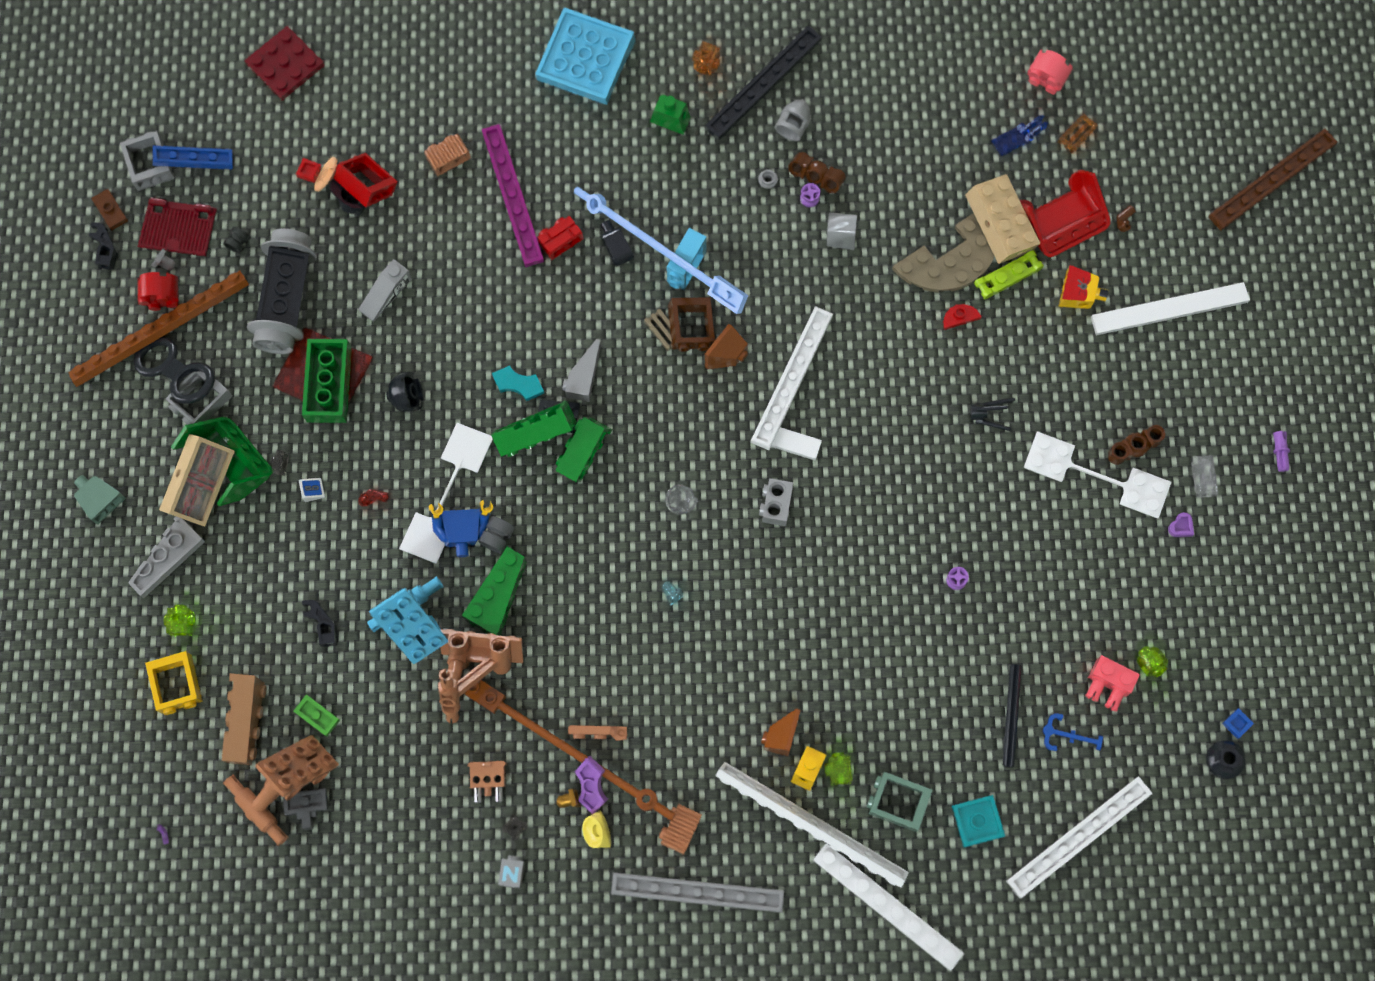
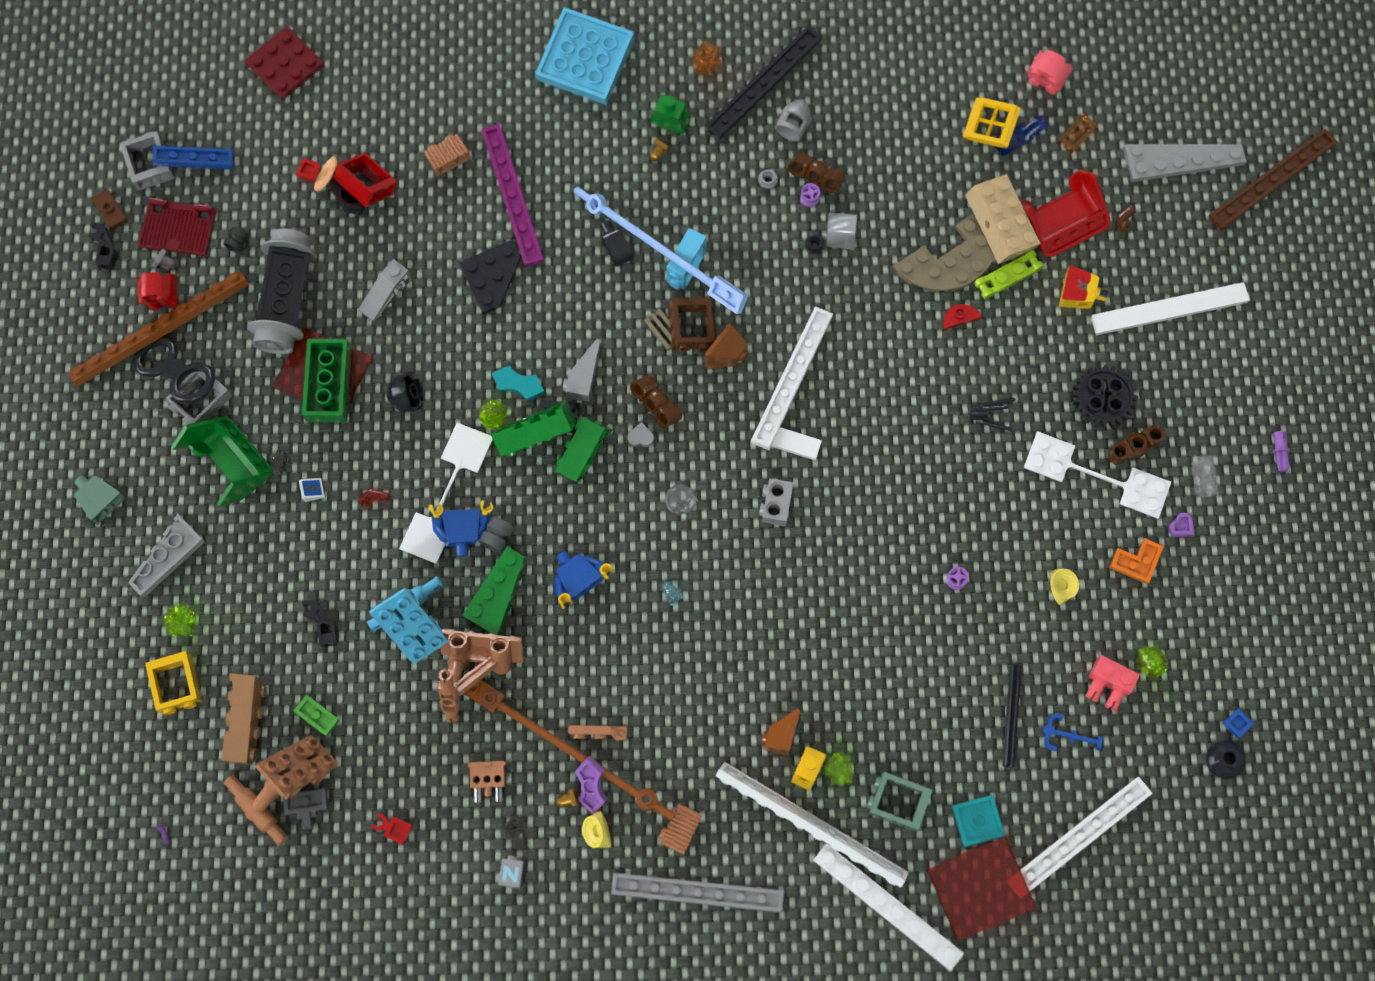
(197, 480): brick -> none
(395, 829): none -> red plate
(491, 274): none -> black plate
(492, 414): none -> clear neon green head
(560, 237): red brick -> none
(578, 576): none -> blue torso
(640, 436): none -> light grey tile
(656, 401): none -> reddish brown piece
(658, 151): none -> pearl gold piece
(814, 239): none -> black plate
(981, 889): none -> clear red piece
(1008, 126): none -> yellow piece
(1063, 585): none -> light yellow piece
(1122, 398): none -> black gear
(1140, 565): none -> orange plate
(1168, 160): none -> light grey wing

